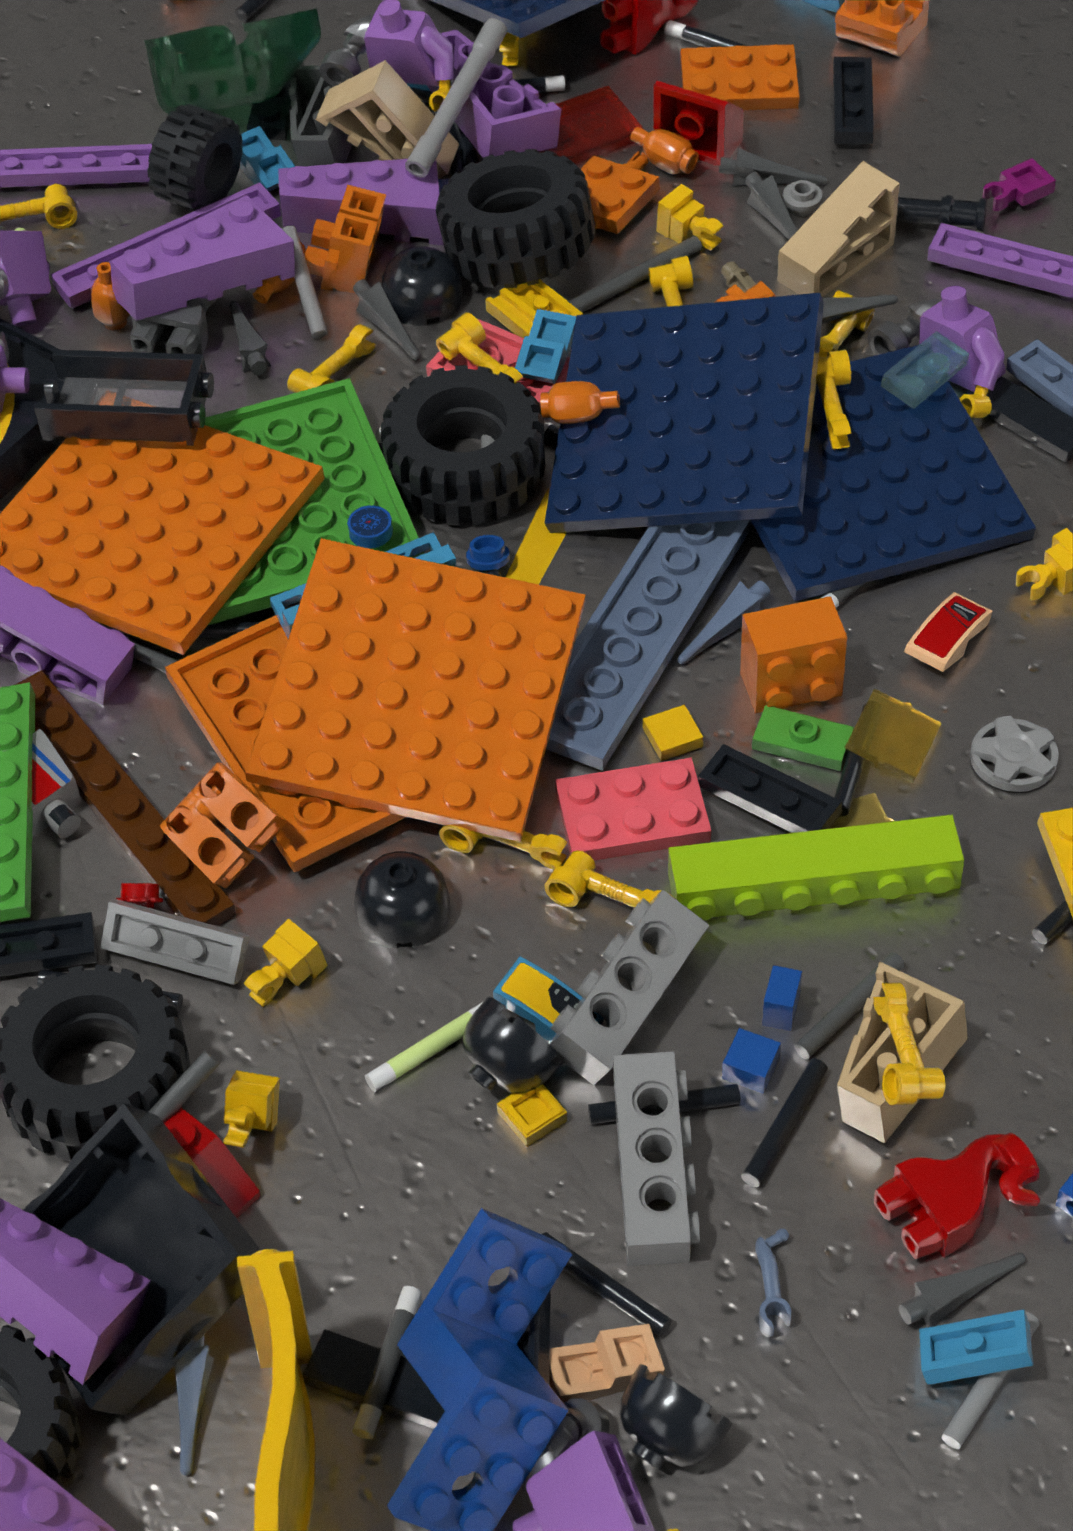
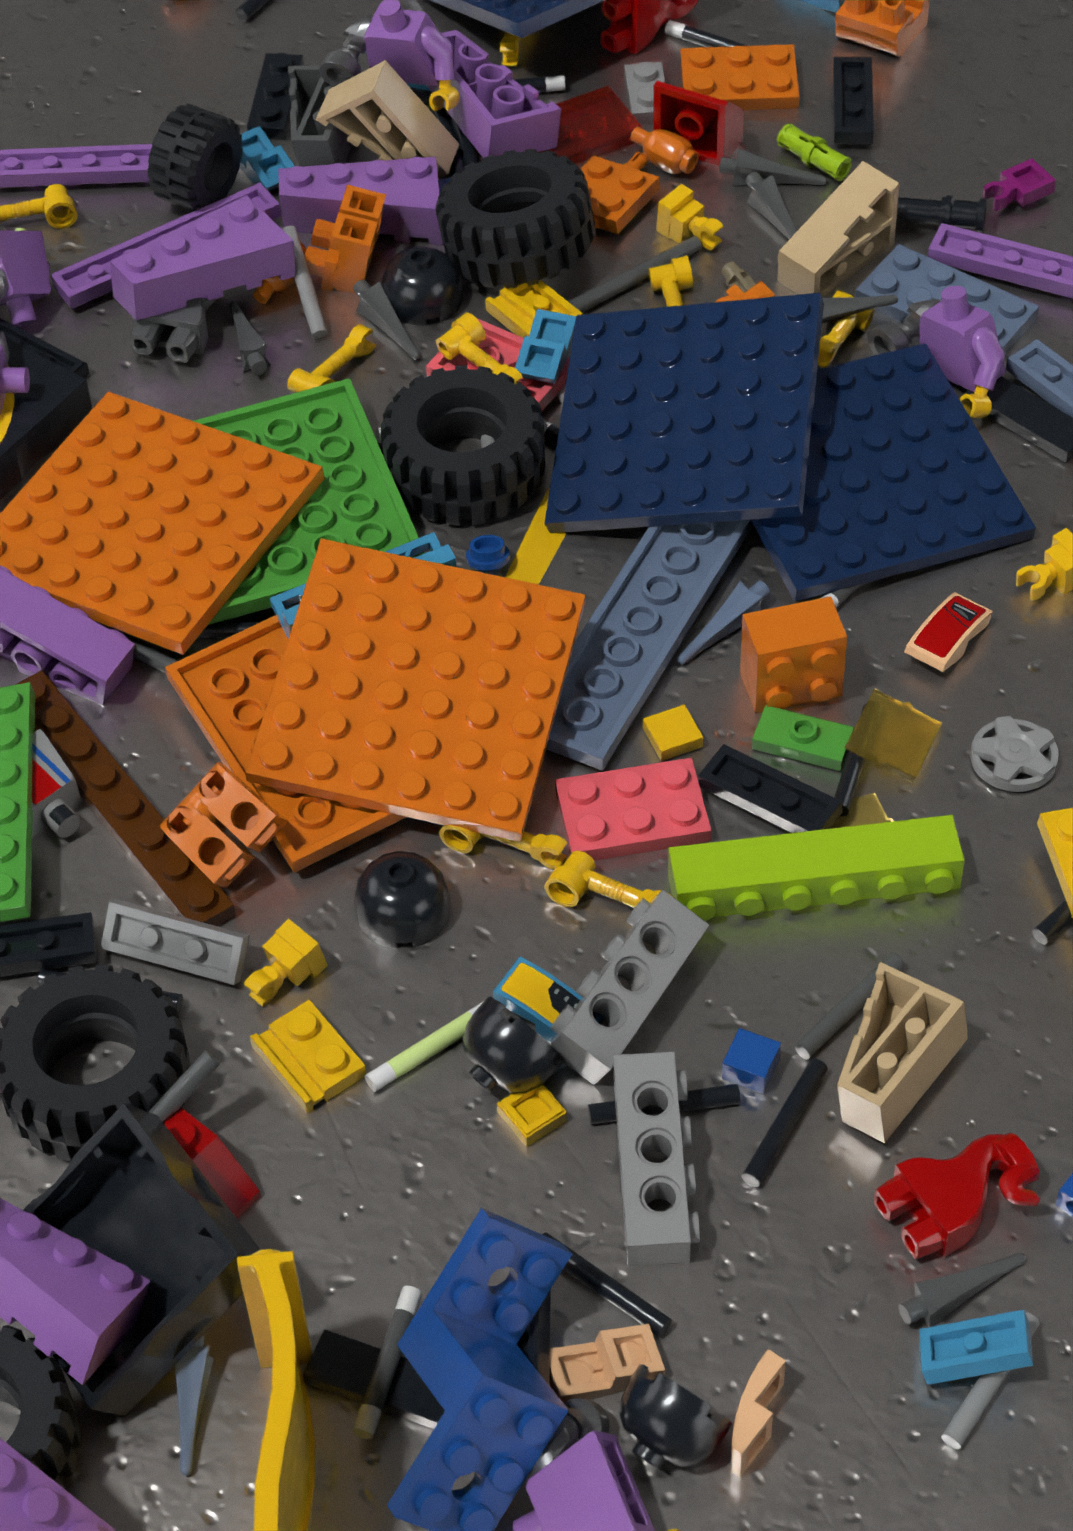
(104, 304): orange plant -> none
(125, 396): black door -> none
(141, 894): red plate -> none
(215, 73): clear green windscreen -> none
(250, 1104): yellow piece -> none
(308, 1056): none -> yellow plate
(370, 526): tile -> none
(430, 143): light grey piece -> none
(576, 402): orange plant -> none
(639, 87): none -> light grey plate
(752, 1419): none -> light nougat slope
(774, 1303): sand blue piece -> none
(782, 998): blue piece -> none
(802, 198): light grey plate -> none
(814, 152): none -> lime pin
(831, 372): yellow brick -> none
(910, 1079): yellow brick -> none
(921, 278): none -> sand blue plate
(924, 369): clear light blue plate -> none

